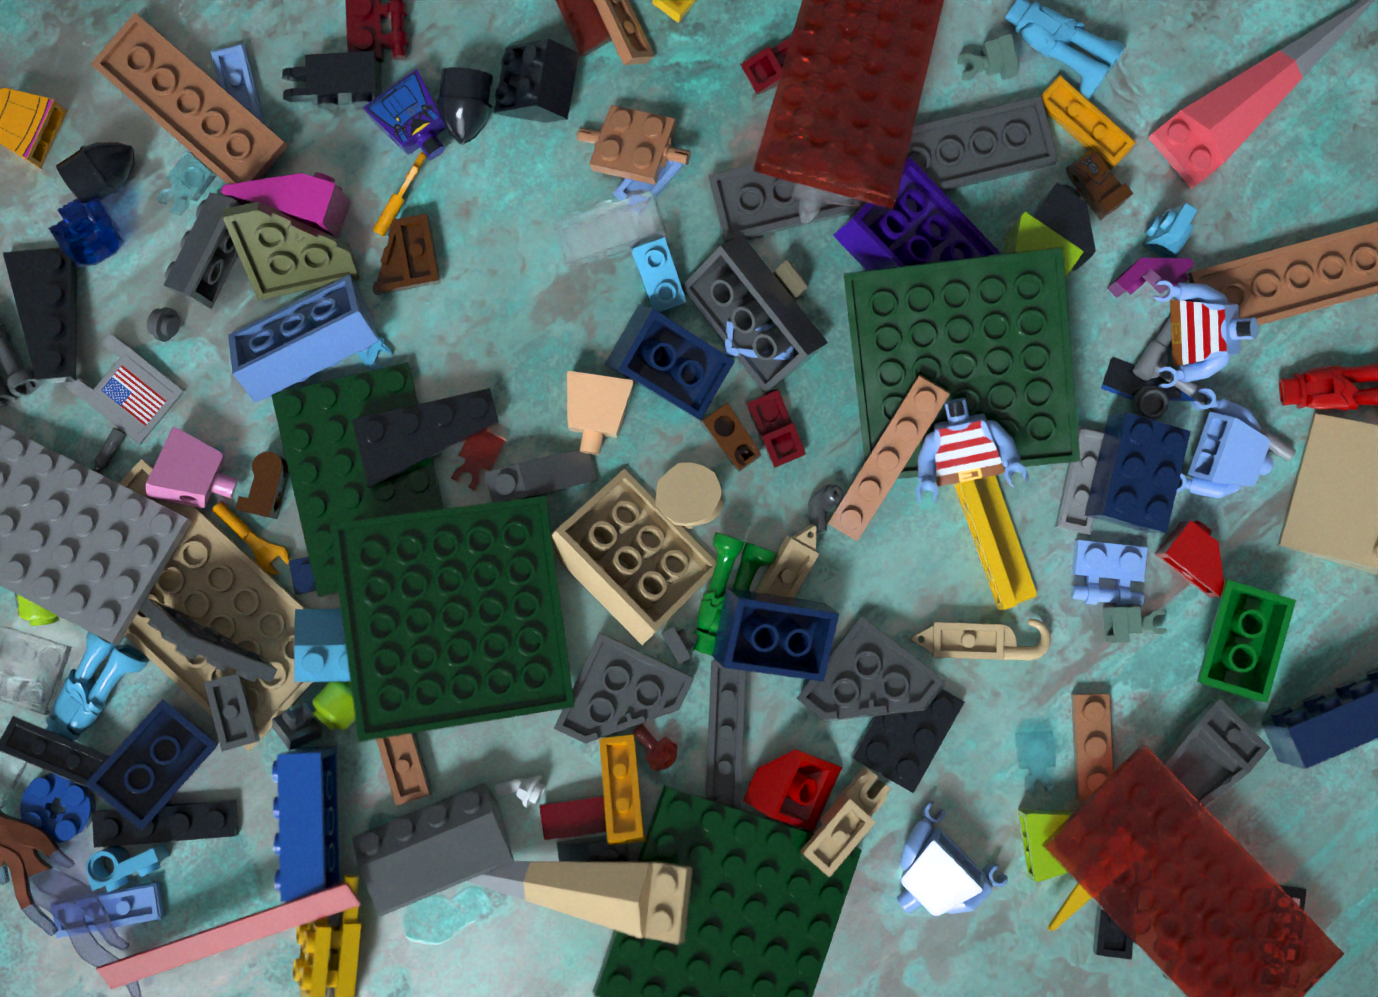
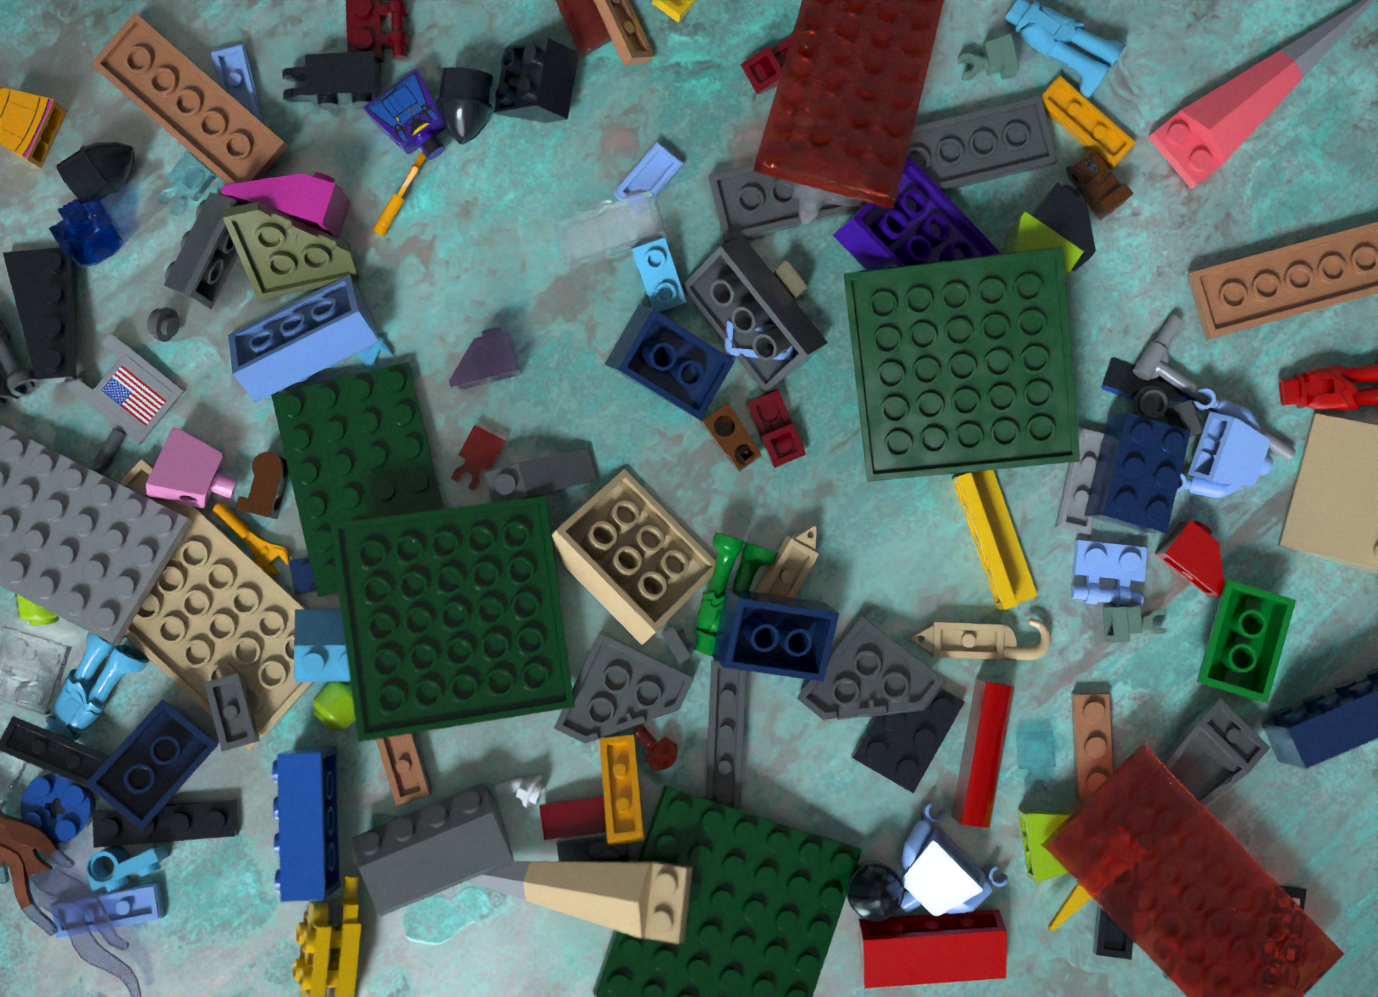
(207, 643): dark grey plate -> none
(229, 935): piece -> none
(297, 727): dark grey tile -> none
(405, 436): black wing -> none
(409, 257): reddish brown wing -> none
(487, 360): none -> clear purple slope
(596, 407): light nougat torso -> none
(633, 144): nougat plate -> none
(689, 495): tan hat -> none
(793, 788): red slope -> none
(821, 503): dark grey arm -> none
(846, 821): tan plate -> none
(874, 891): none -> black helmet
(888, 457): nougat plate -> none
(933, 949): none -> red brick
(965, 451): torso -> none
(982, 753): none -> red brick
(1151, 270): magenta slope -> none
(1170, 231): medium azure plate -> none
(1185, 417): none -> dark grey plate
(1203, 331): torso -> none

